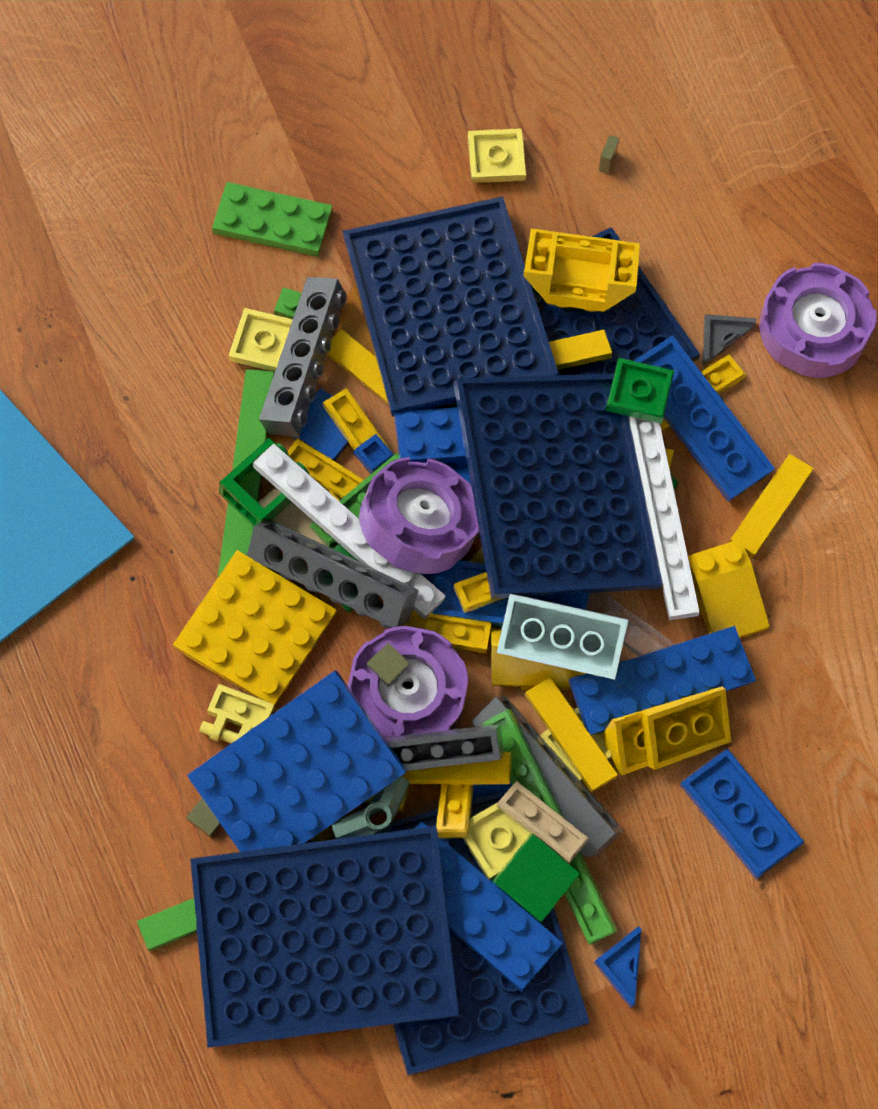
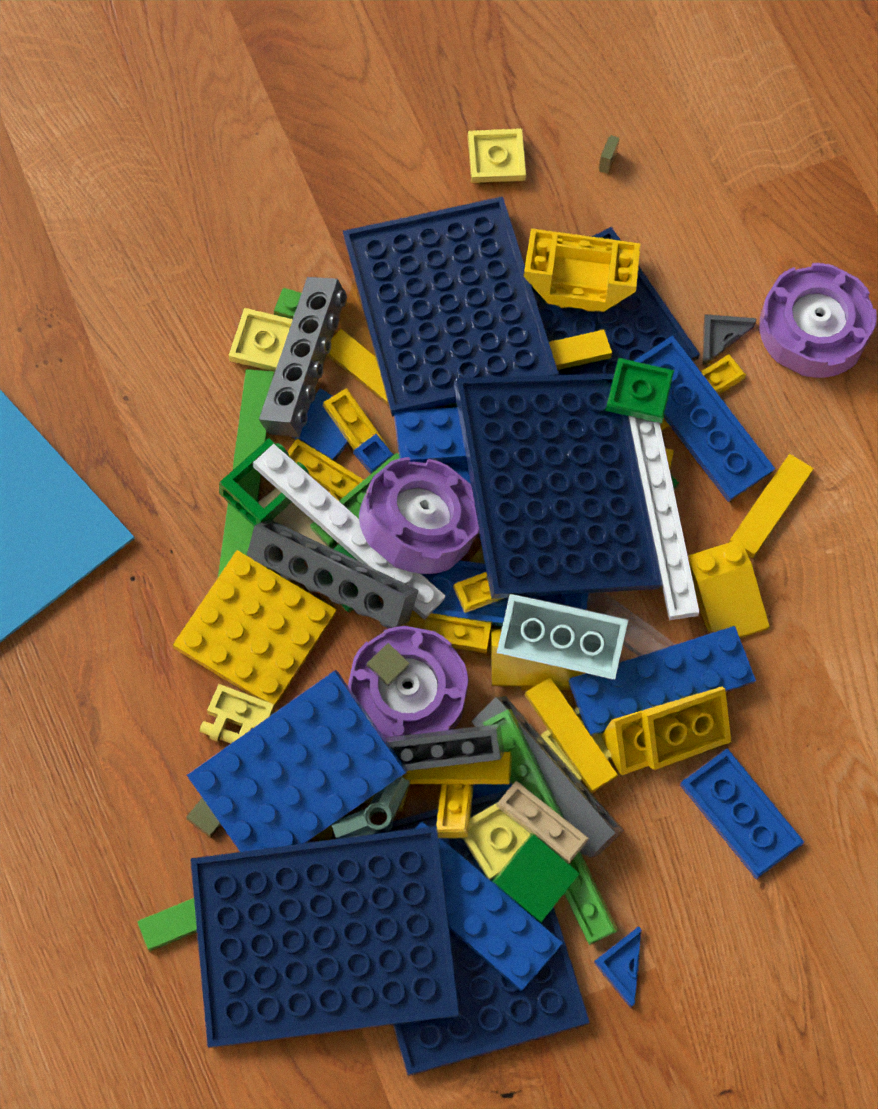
(272, 219): bright green plate -> none

